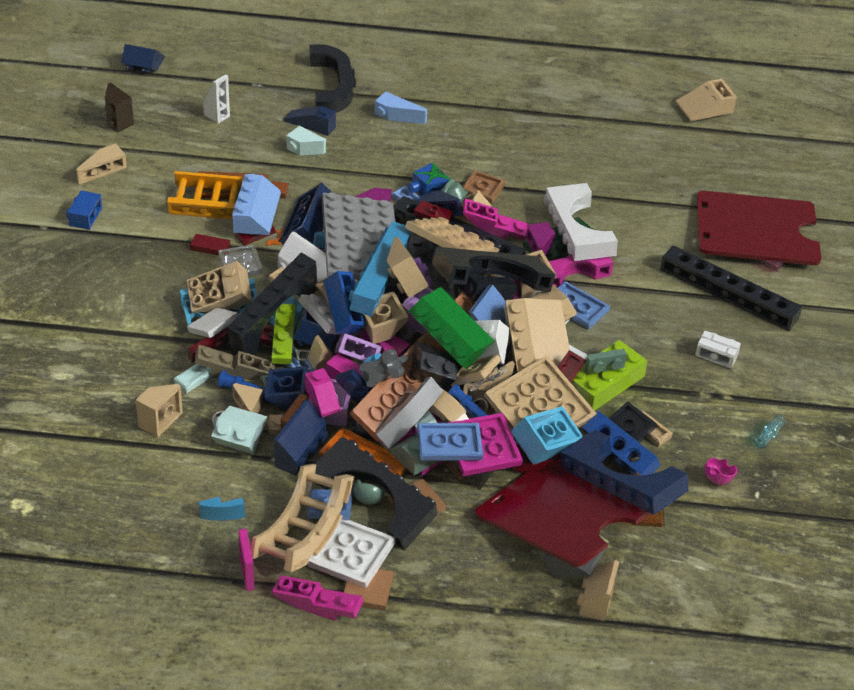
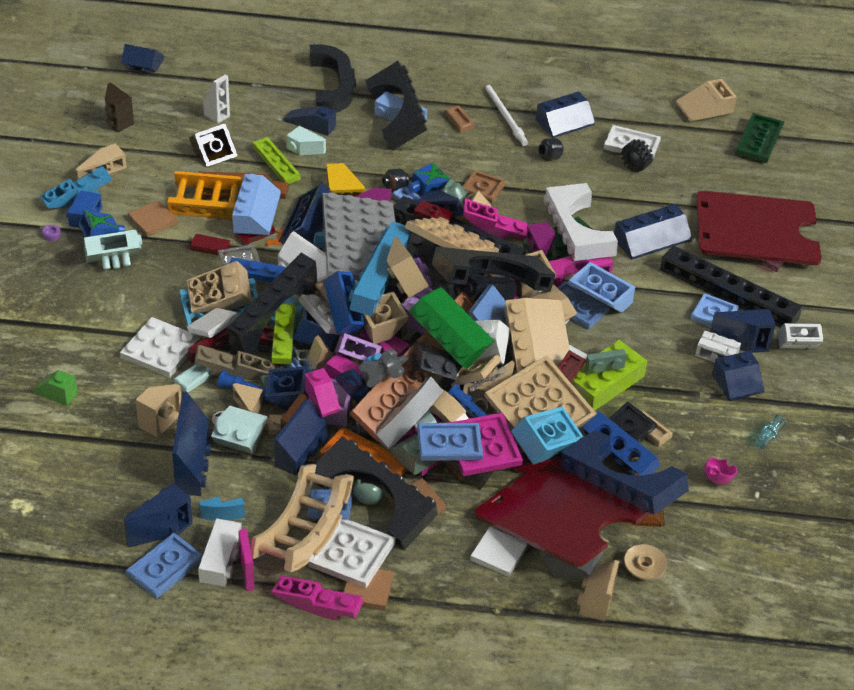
(51, 233): none -> medium lavender tile
(58, 387): none -> bright green slope
(66, 191): none -> dark azure slope
(98, 223): none -> blue torso
(112, 247): none -> light aqua piece
(152, 218): none -> medium nougat tile
(159, 347): none -> white plate
(159, 517): none -> dark blue slope
(164, 565): none -> medium blue tile
(191, 447): none -> dark blue slope
(213, 145): none -> slope
(220, 553): none -> white brick
(259, 270): none -> blue plate
(276, 160): none -> lime plate
(342, 180): none -> yellow slope
(395, 179): none -> black head
(409, 121): none -> black arch
(459, 118): none -> medium nougat tile
(499, 551): none -> white tile
(517, 132): none -> white bar
(551, 149): none -> black head
(565, 114): none -> slope
(604, 286): none -> light blue slope
(622, 136): none -> white plate
(631, 159): none -> black tyre
(645, 562): none -> tan dish
(652, 231): none -> slope
(707, 306): none -> light blue tile
(738, 375): none -> dark blue slope
(749, 327): none -> dark blue slope
(759, 138): none -> dark green plate
(800, 336): none -> white brick

